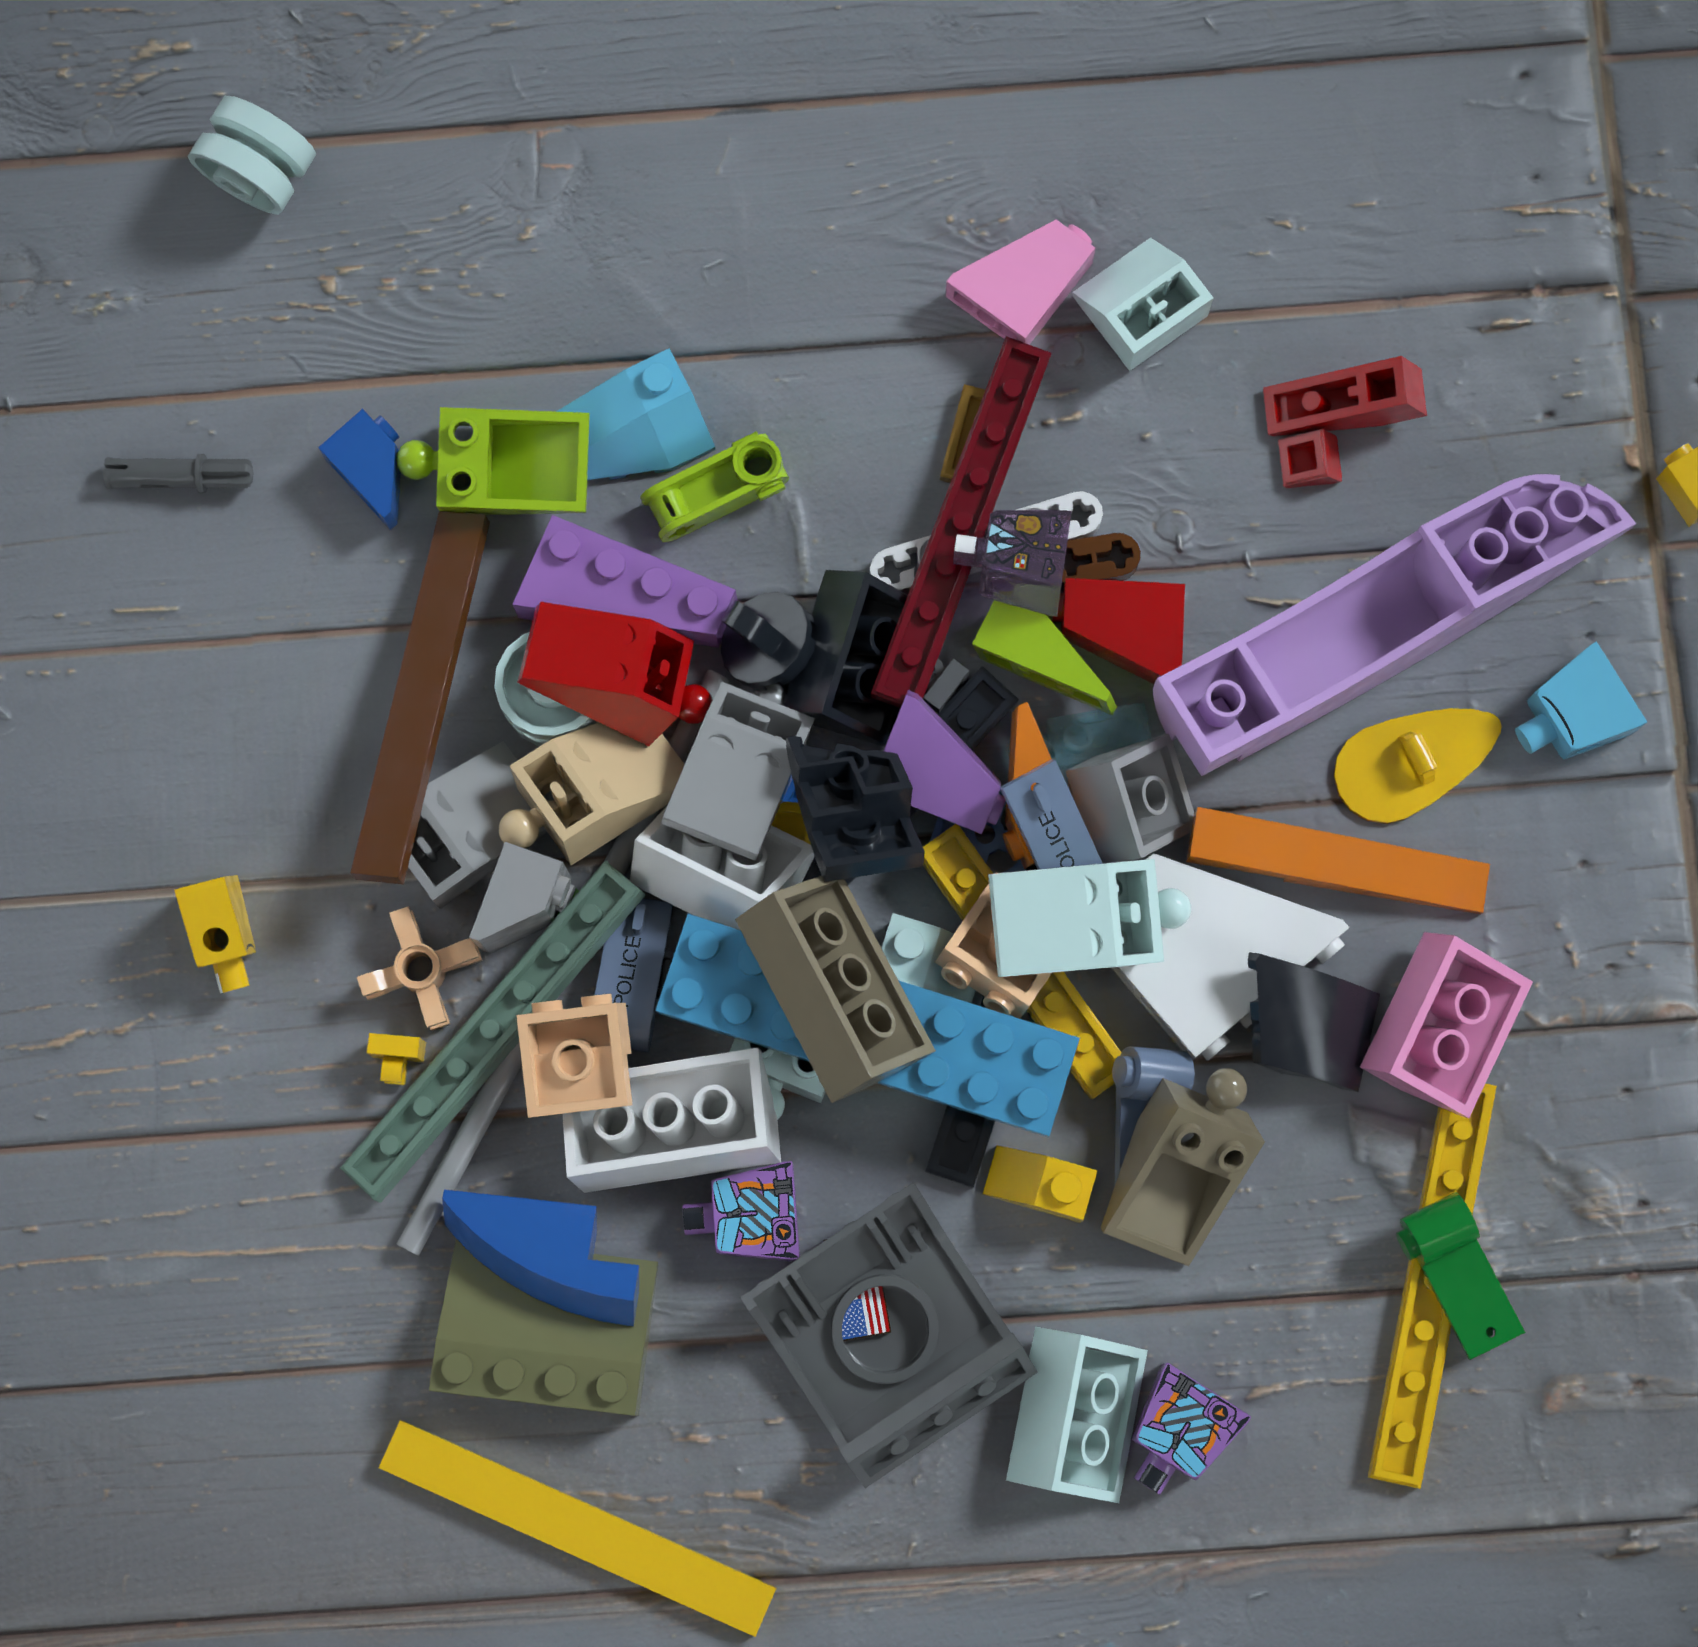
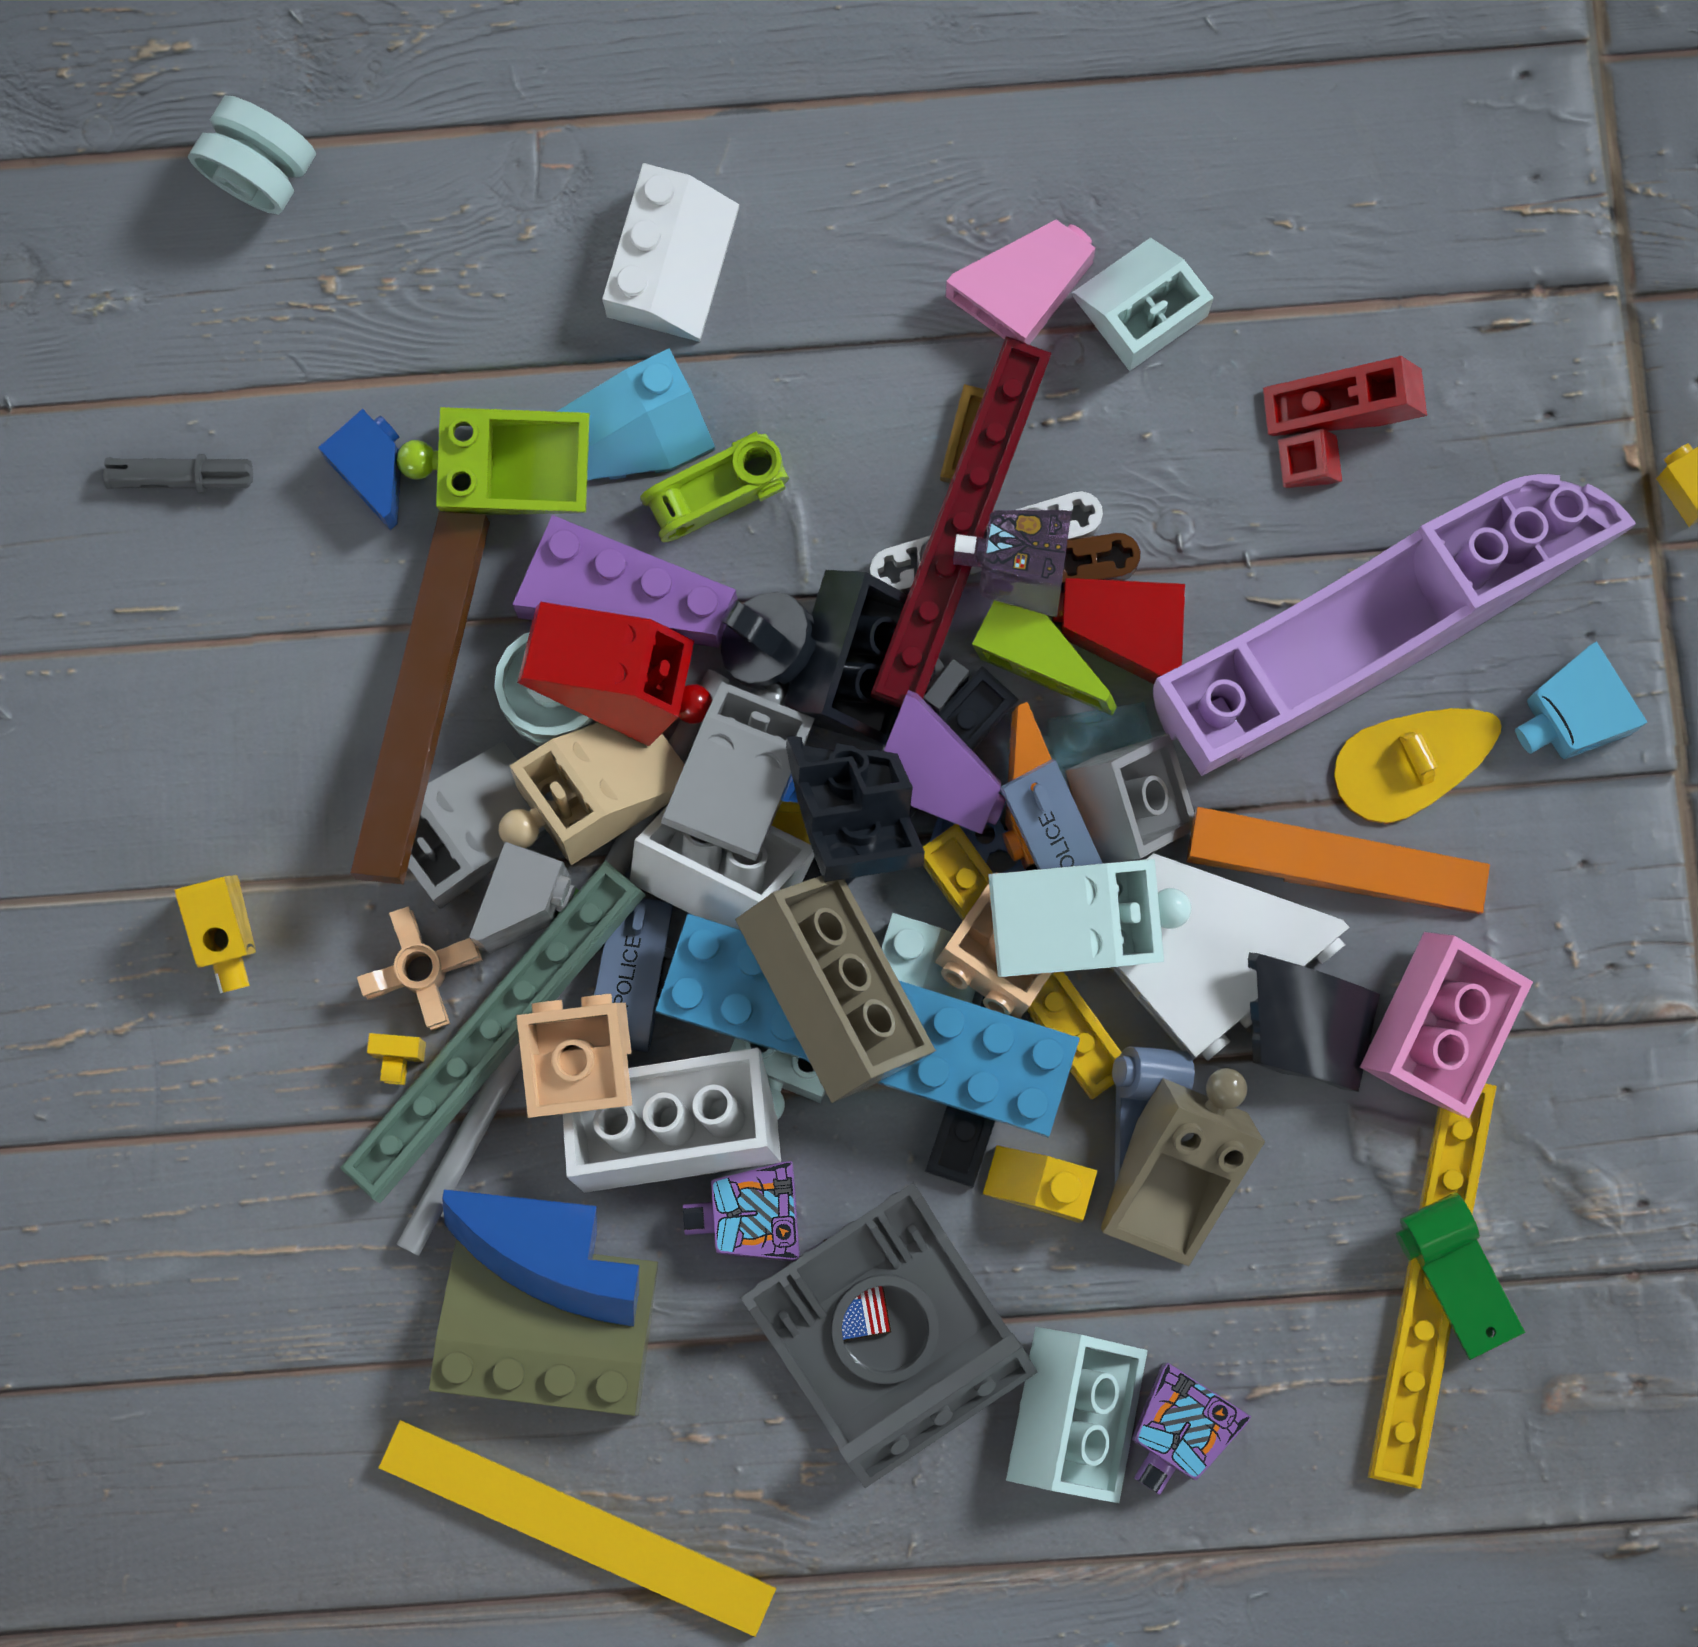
(670, 253): none -> white slope

